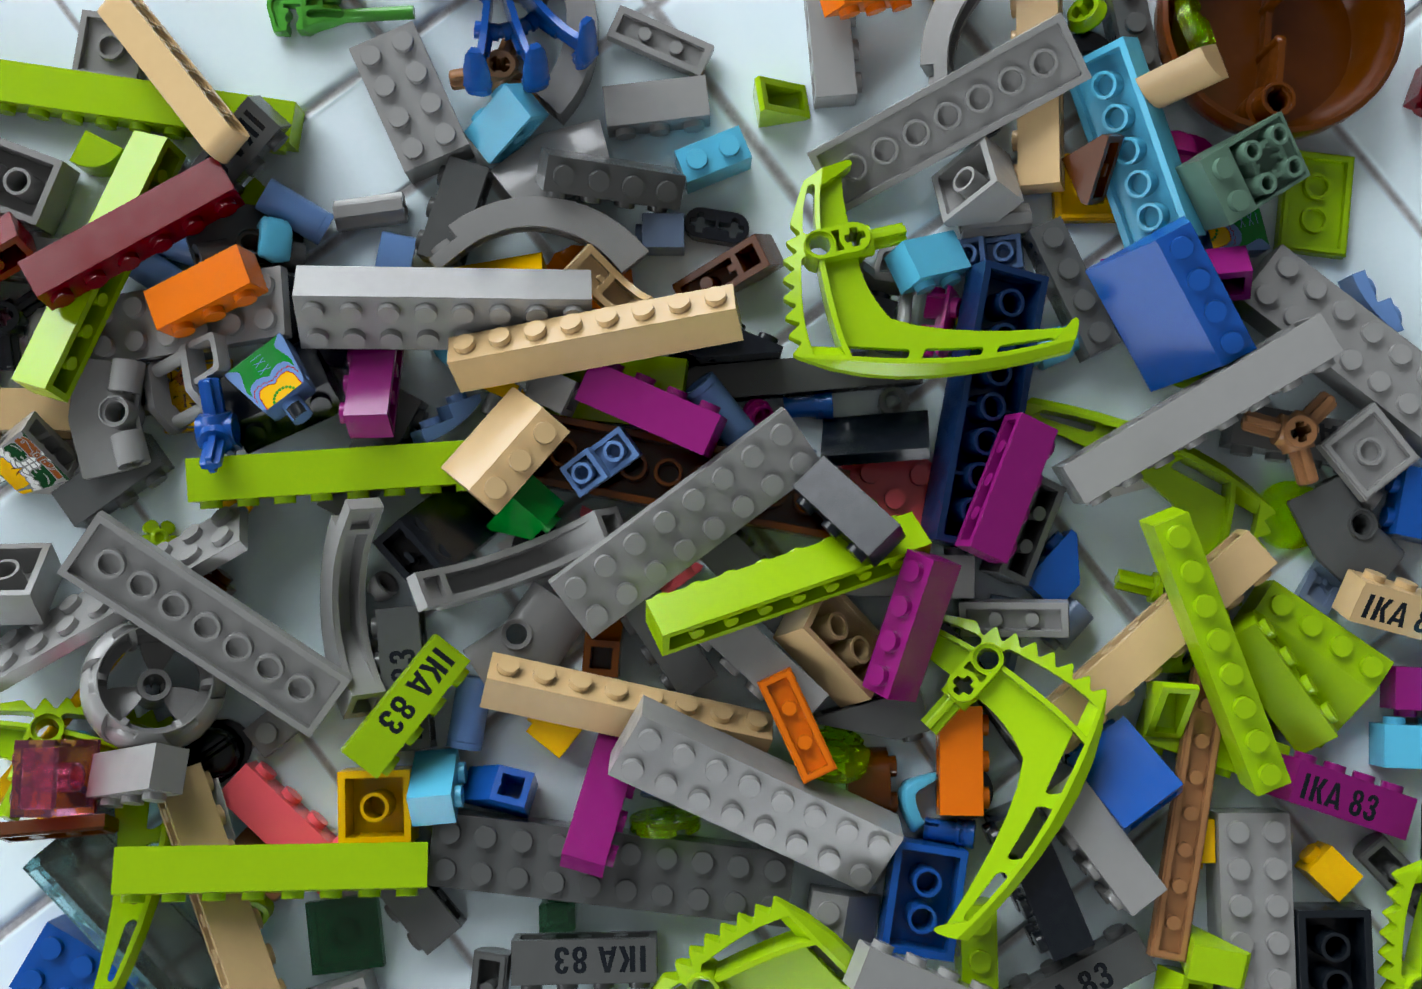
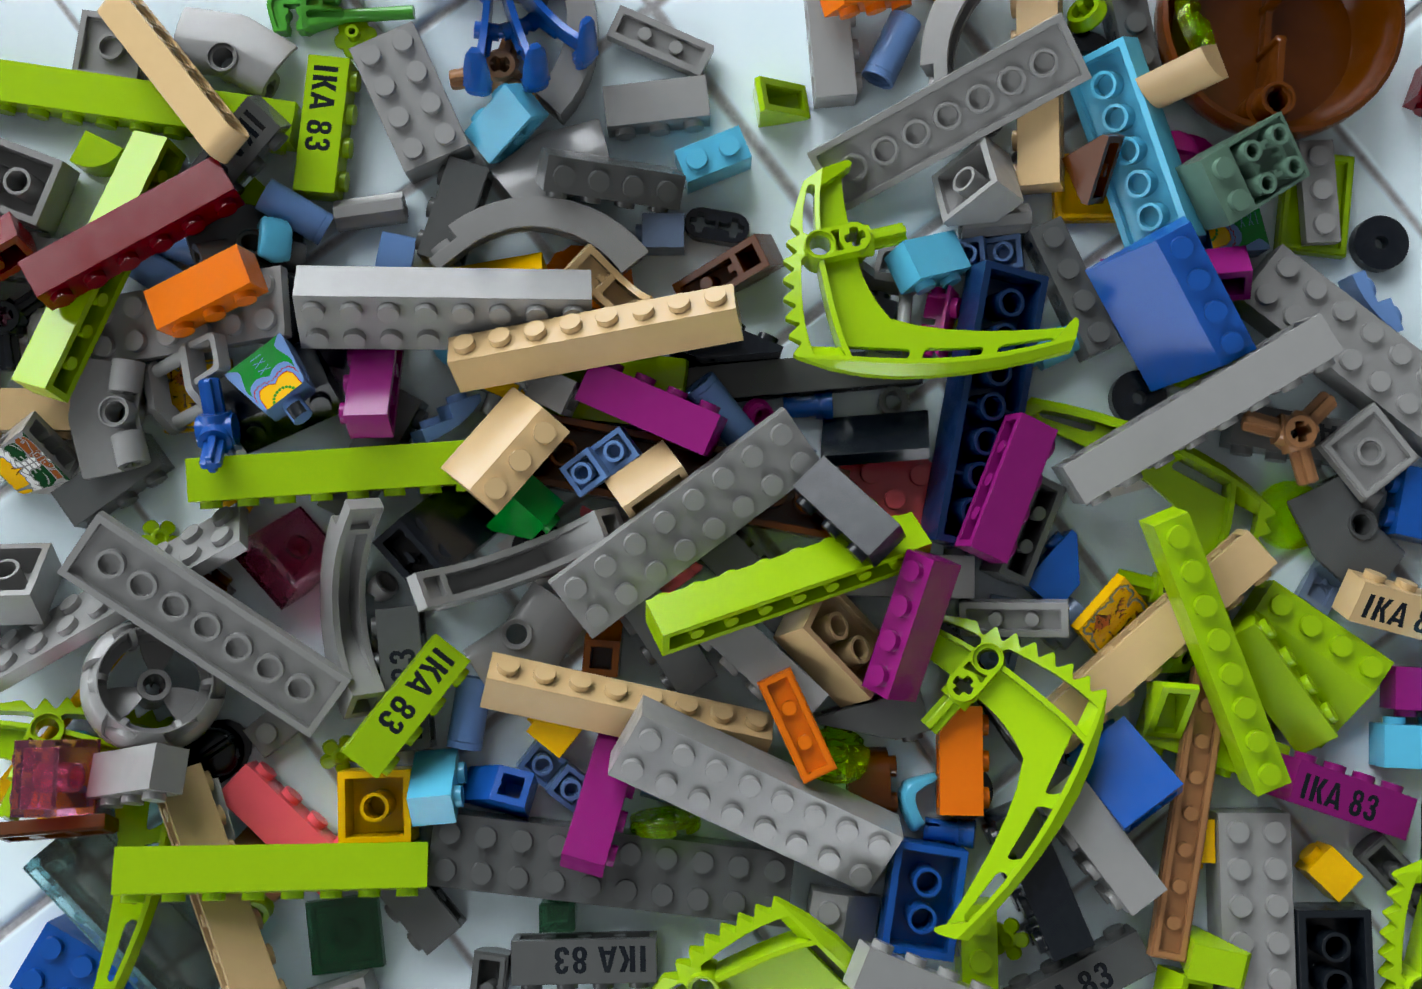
(256, 51): none -> light grey panel
(286, 557): none -> clear pink slope
(326, 128): none -> lime brick
(334, 756): none -> lime plant
(346, 40): none -> lime plant
(555, 774): none -> medium blue slope
(646, 478): none -> tan brick
(891, 49): none -> medium blue pin
(1010, 940): none -> lime plant
(1109, 613): none -> yellow tile
(1121, 396): none -> black piece
(1318, 195): none -> light grey plate
(1393, 239): none -> black piece

